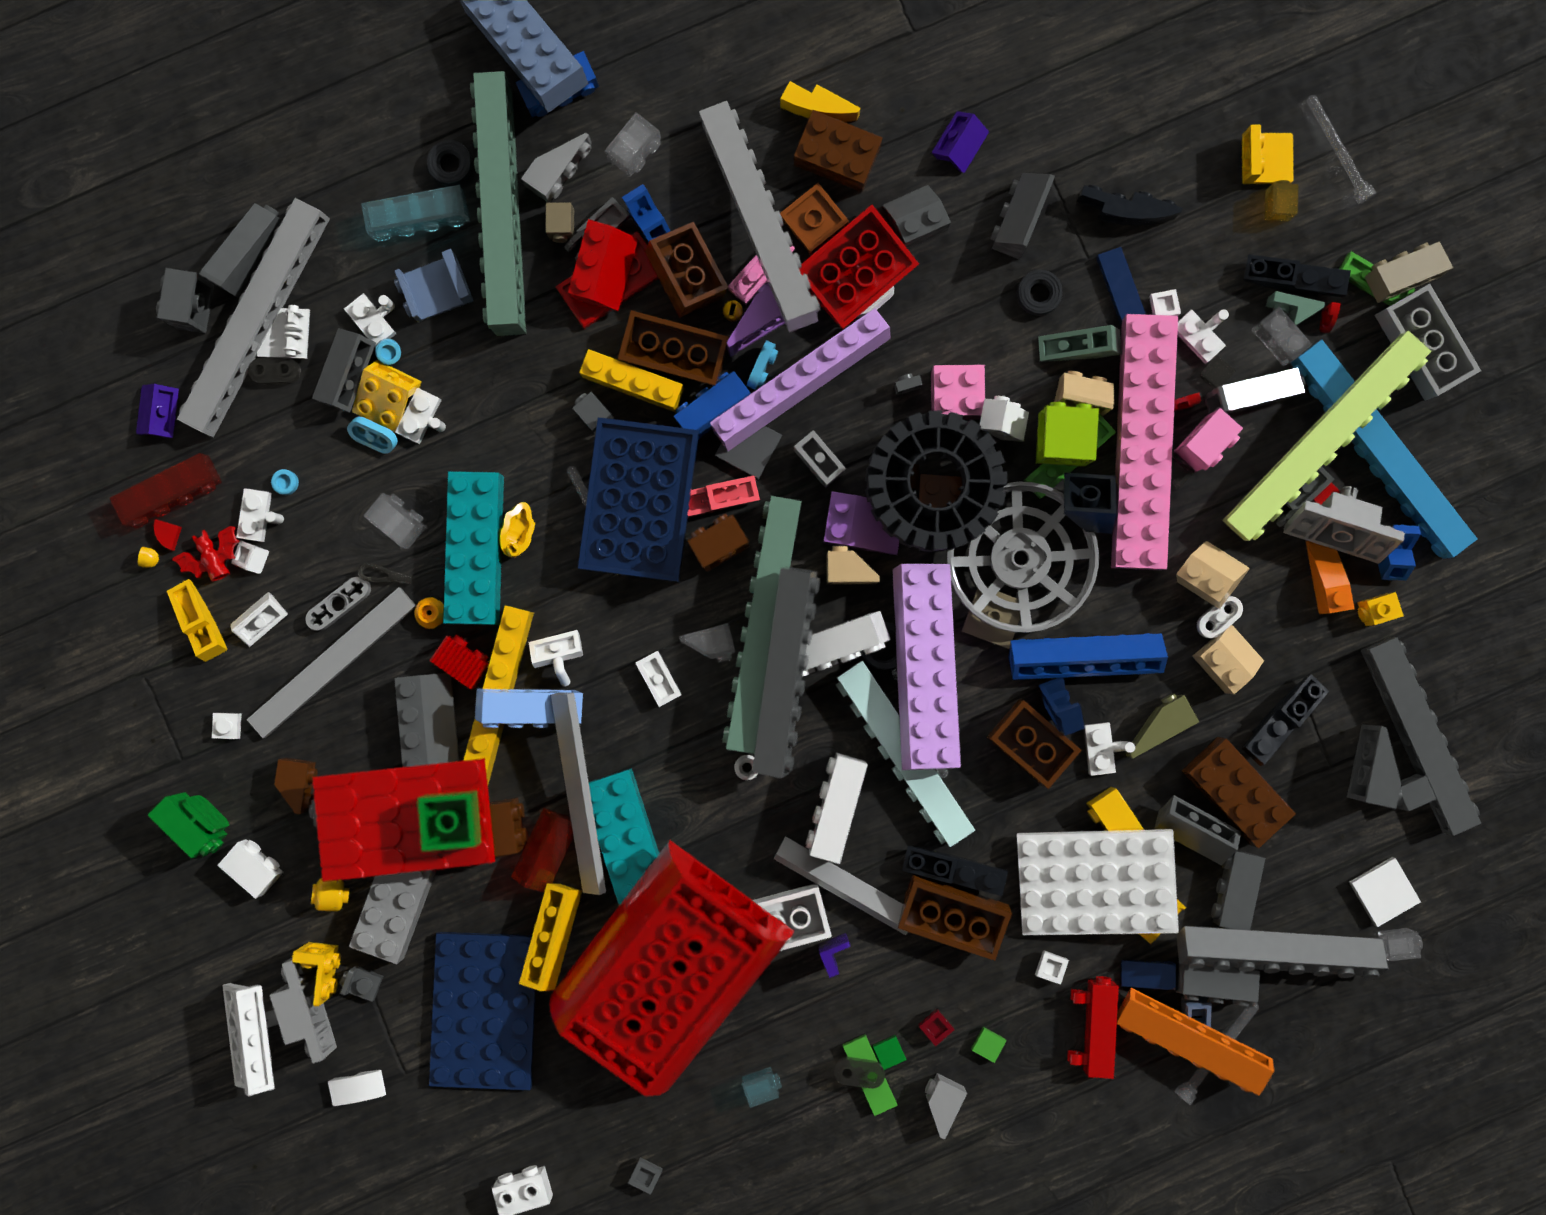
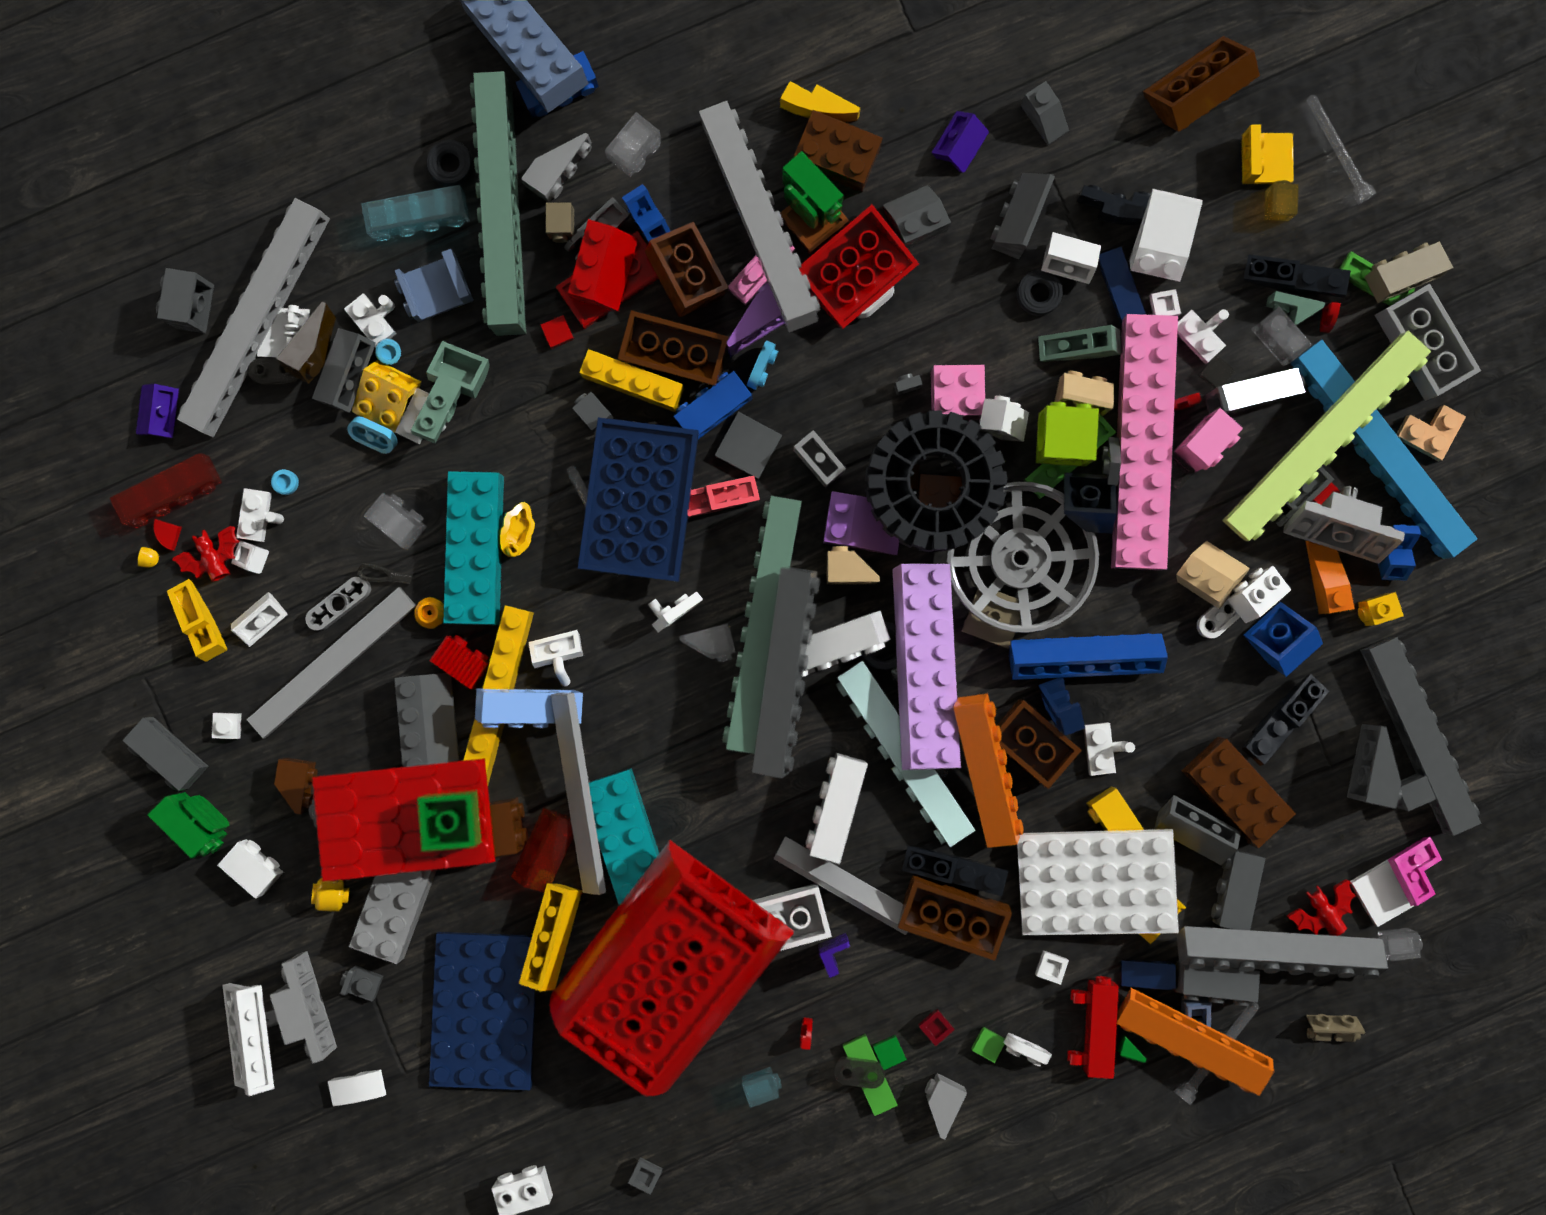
(165, 754): none -> dark grey brick
(242, 250): dark grey slope -> none
(309, 347): none -> dark brown slope
(328, 960): yellow bracket -> none
(453, 374): none -> sand green plate
(557, 332): none -> red tile
(658, 678): white plate -> none
(667, 615): none -> white plate
(718, 542): reddish brown brick -> none
(738, 312): yellow hinge -> none
(738, 767): white plate -> none
(801, 379): lavender brick -> none
(806, 1033): none -> red tile
(811, 192): none -> green brick
(988, 770): none -> orange brick
(1034, 1053): none -> white plate
(1045, 112): none -> dark grey slope
(1071, 258): none -> white brick
(1112, 460): none -> dark grey plate
(1128, 1050): none -> green slope
(1165, 235): none -> white slope
(1165, 722): olive slope -> none
(1202, 83): none -> reddish brown slope
(1229, 660): tan slope -> none
(1258, 594): none -> white brick
(1284, 638): none -> blue slope
(1327, 915): none -> red animal
(1345, 1027): none -> dark tan hinge
(1410, 868): none -> dark pink plate
(1433, 438): none -> light nougat plate

